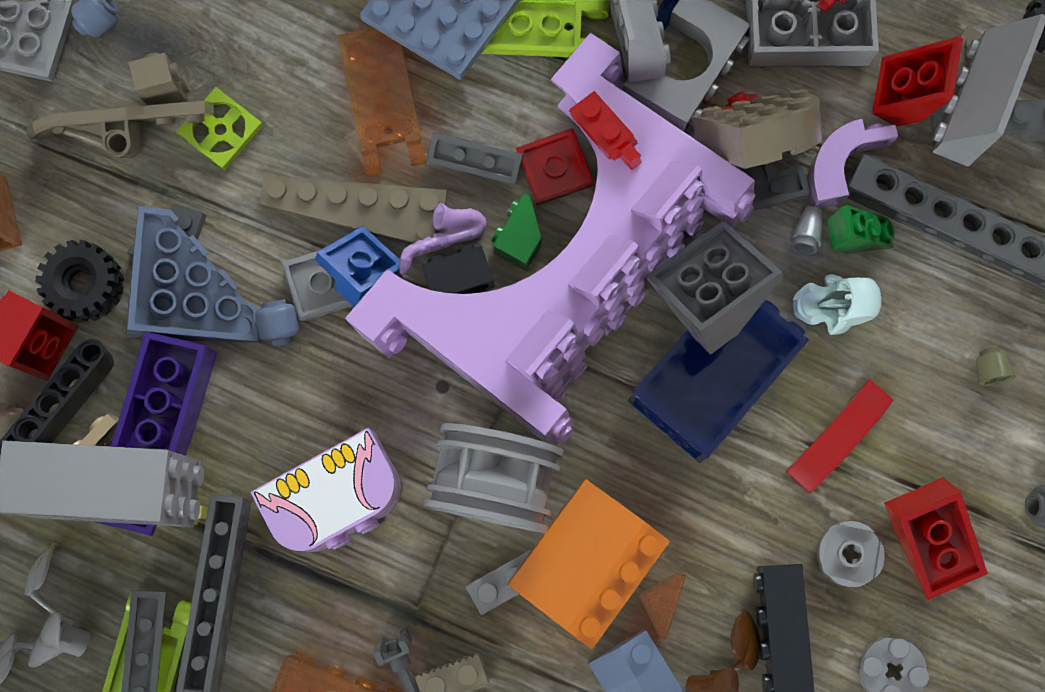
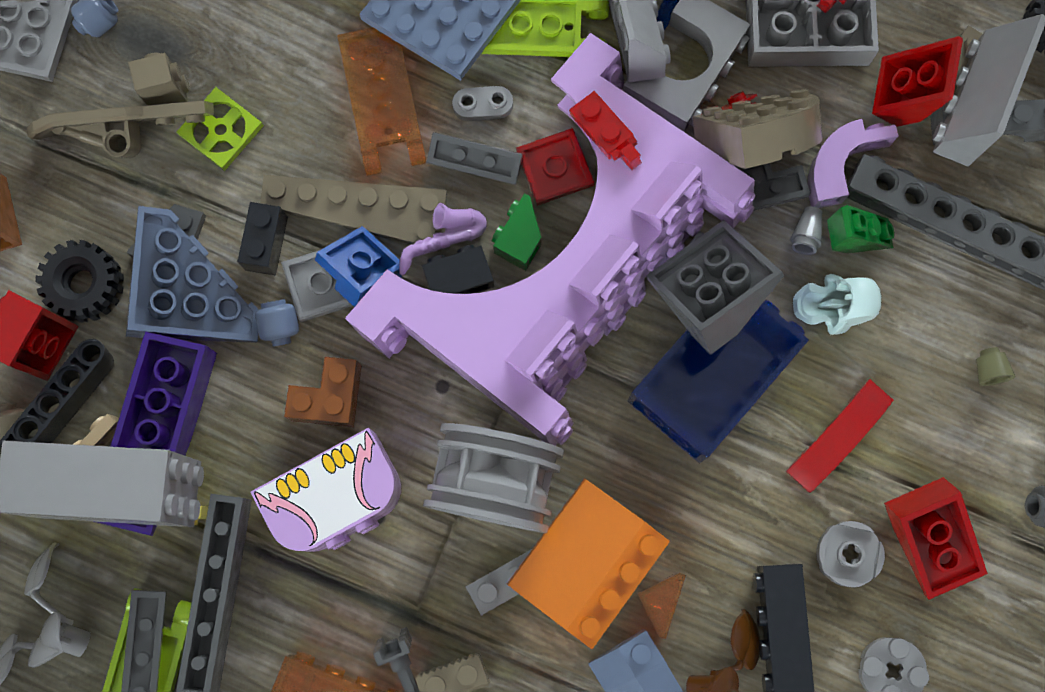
(262, 238): none -> black brick
(333, 402): none -> dark orange brick
(482, 107): none -> light grey plate

